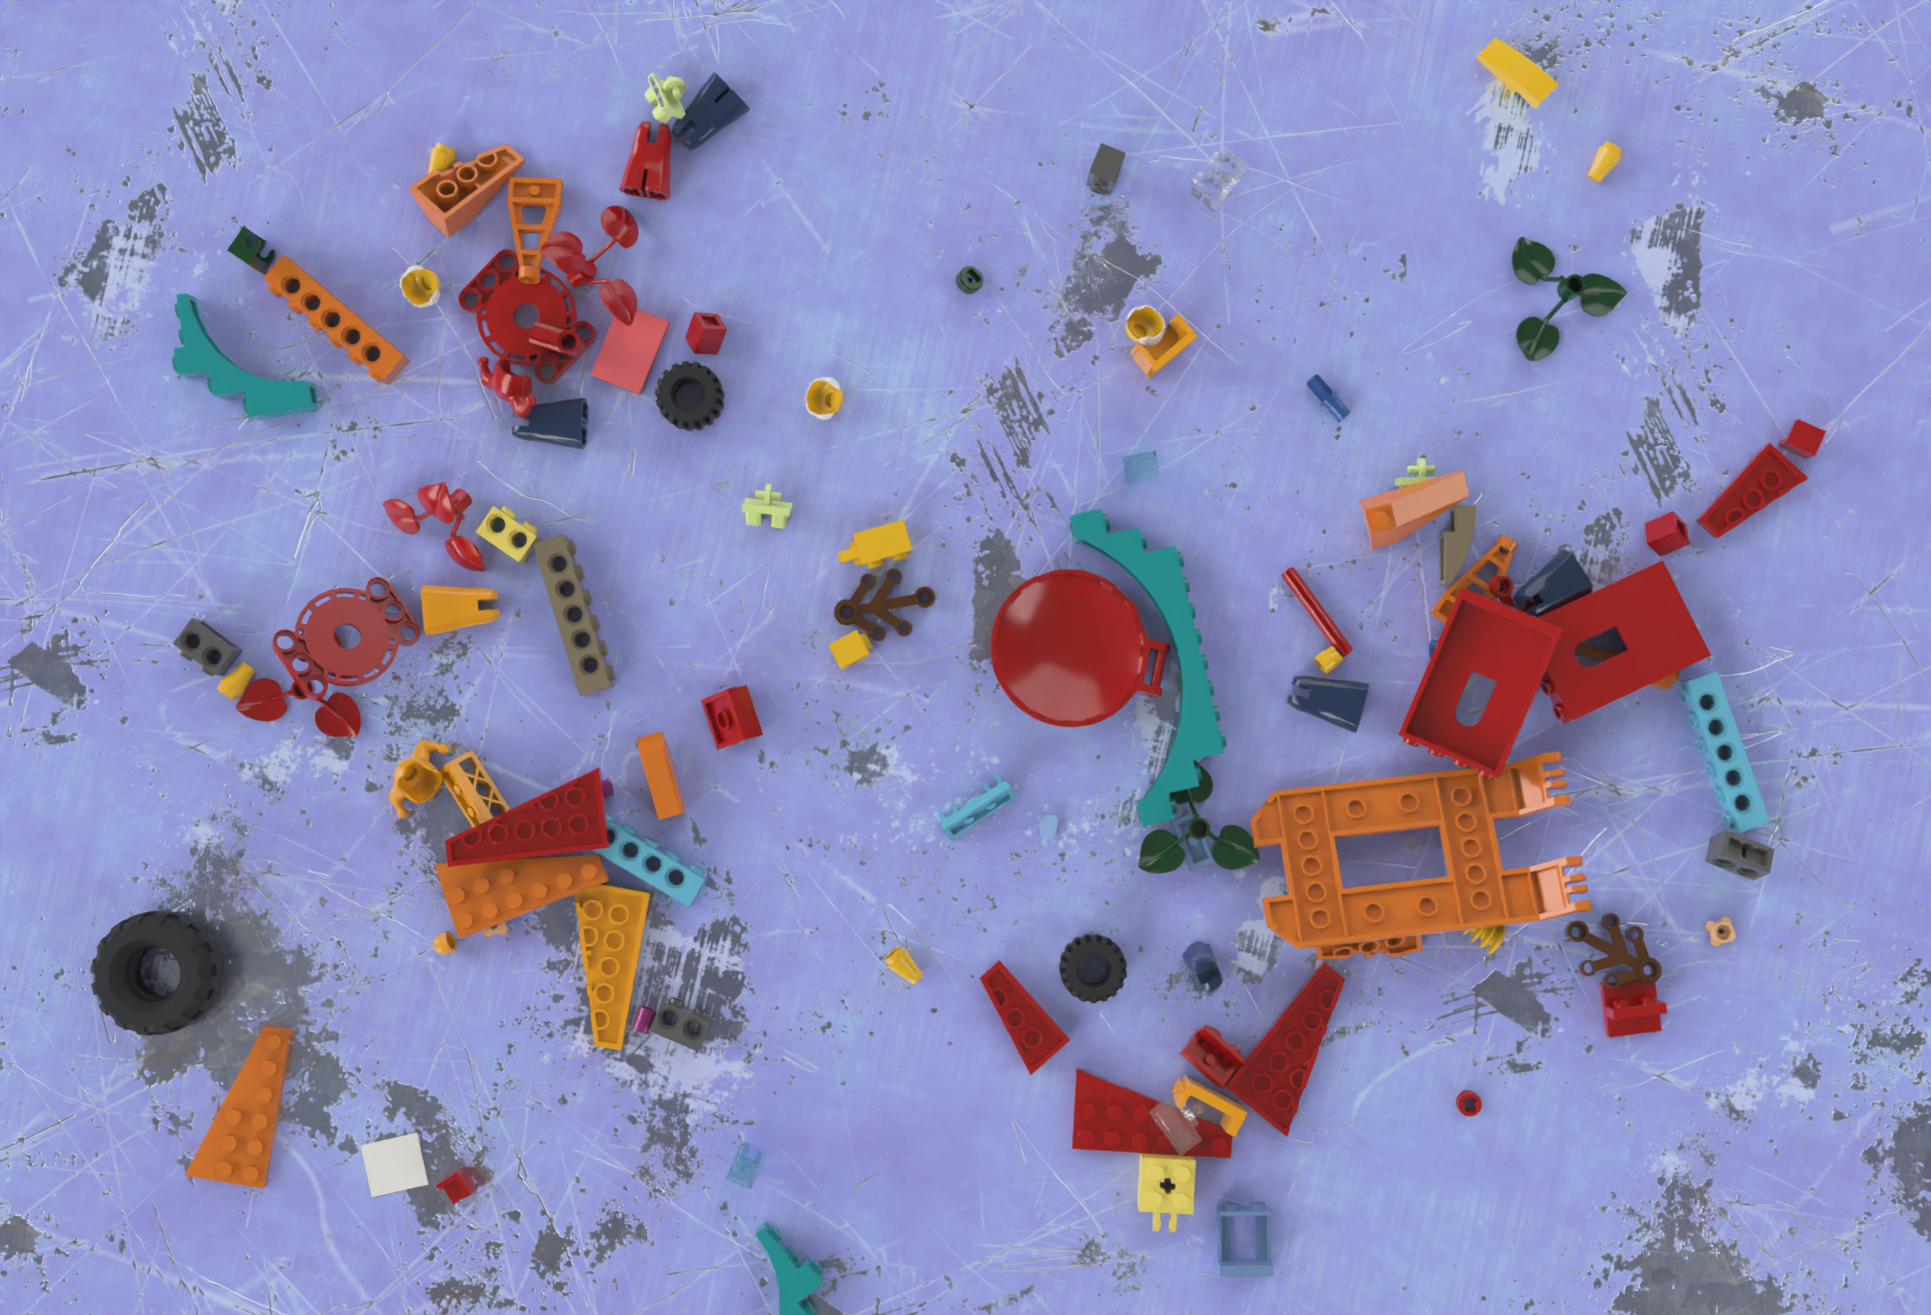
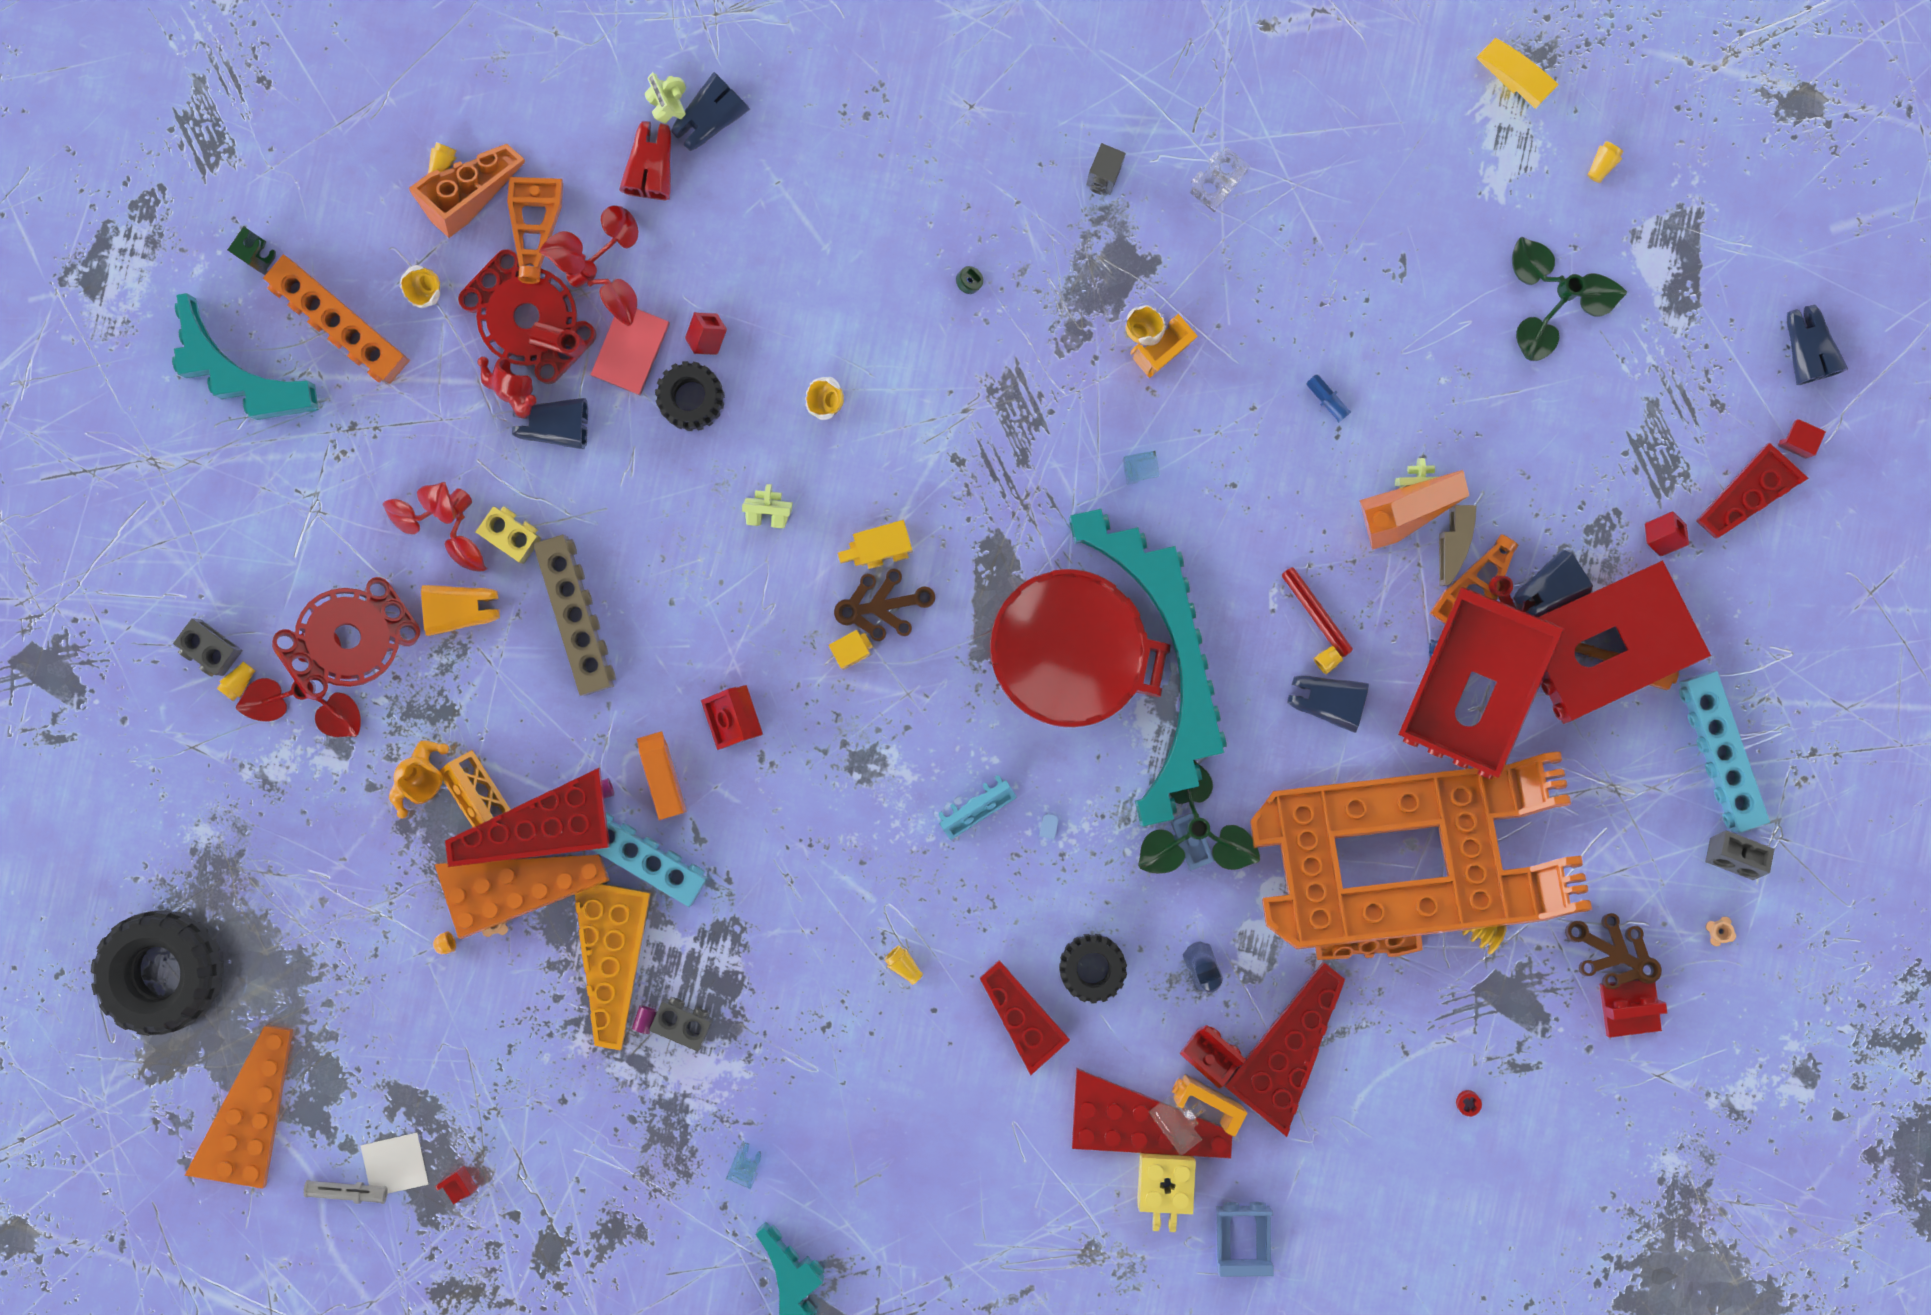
(355, 1192): none -> light grey pin
(1813, 347): none -> dark blue piece

